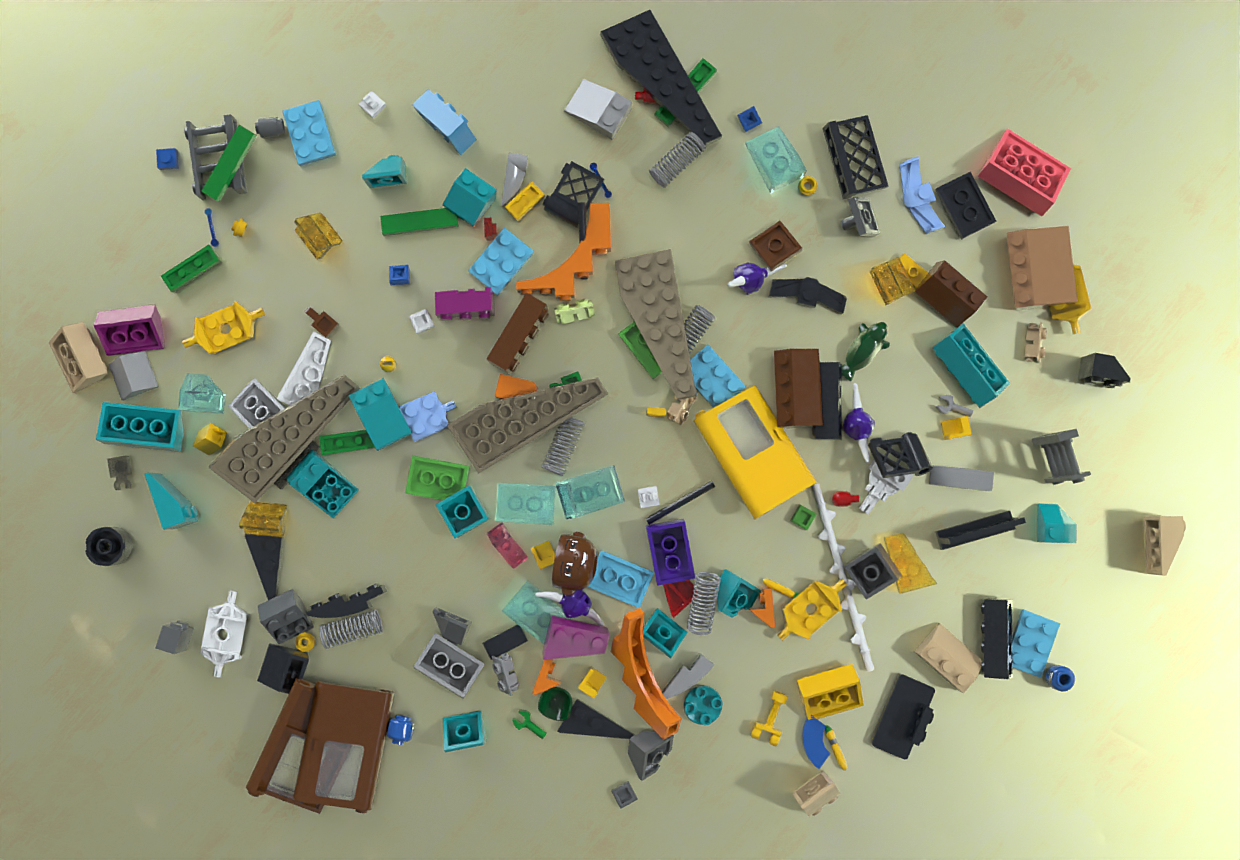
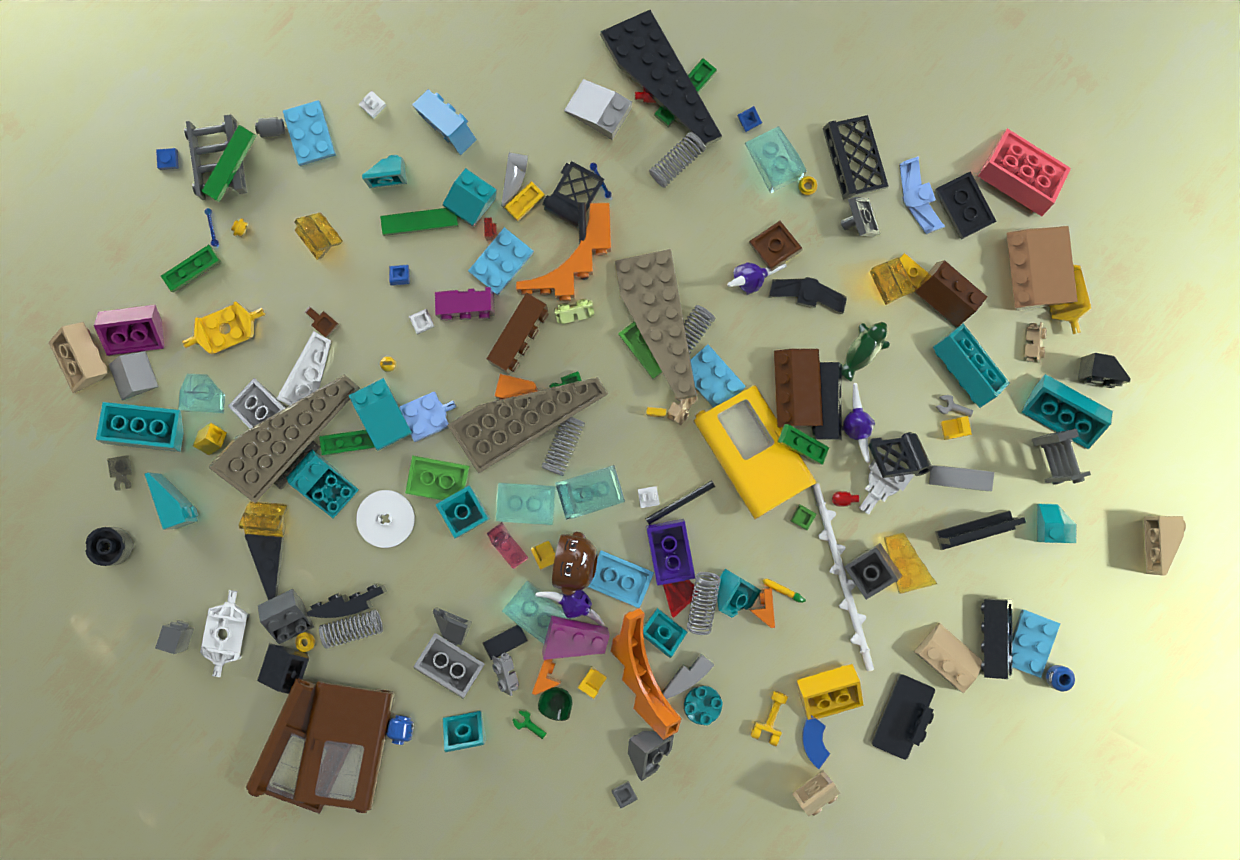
(400, 516): none -> white piece
(590, 722): black wing -> none
(803, 444): none -> green plate
(826, 603): yellow plate -> none
(835, 747): yellow piece -> none
(1067, 409): none -> teal slope

